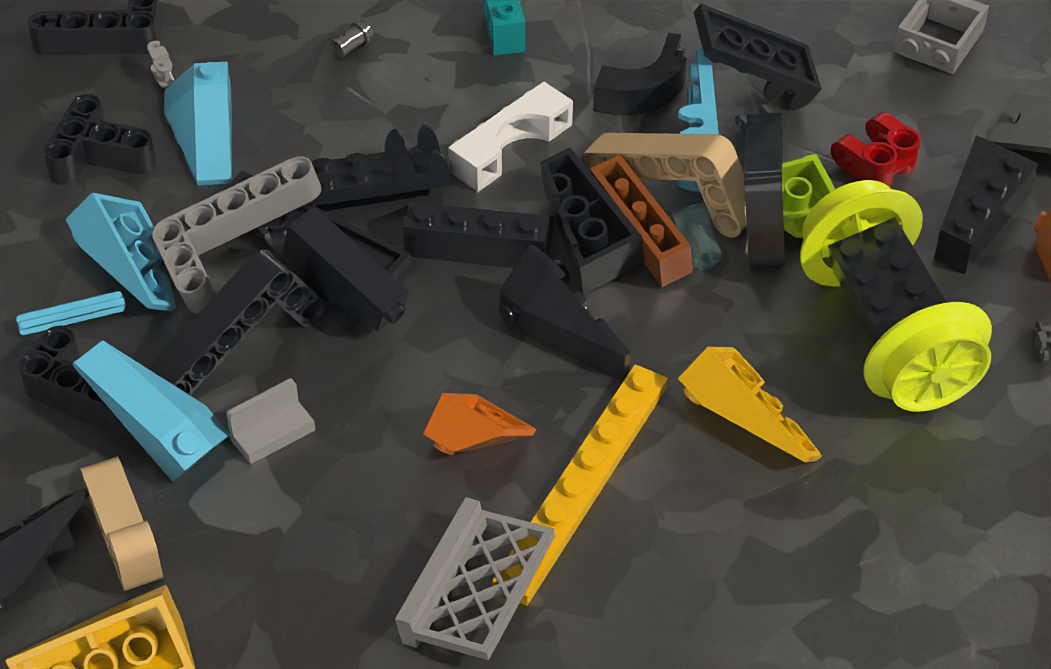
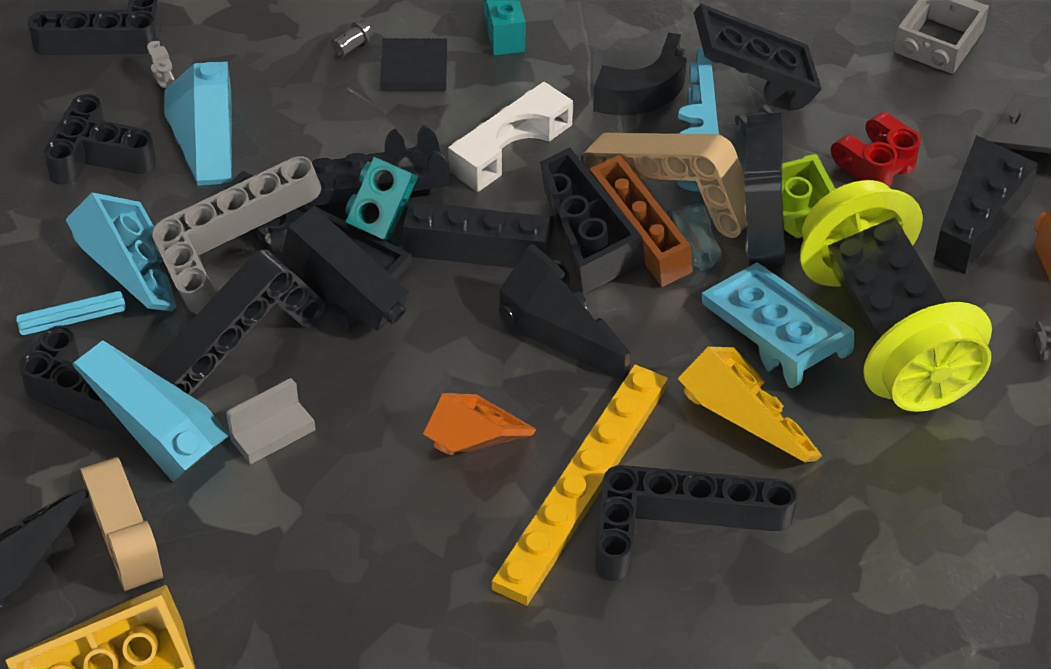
(390, 202): none -> teal brick
(414, 64): none -> black tile
(443, 575): light grey fence -> none
(682, 498): none -> black beam
(779, 321): none -> medium azure hinge

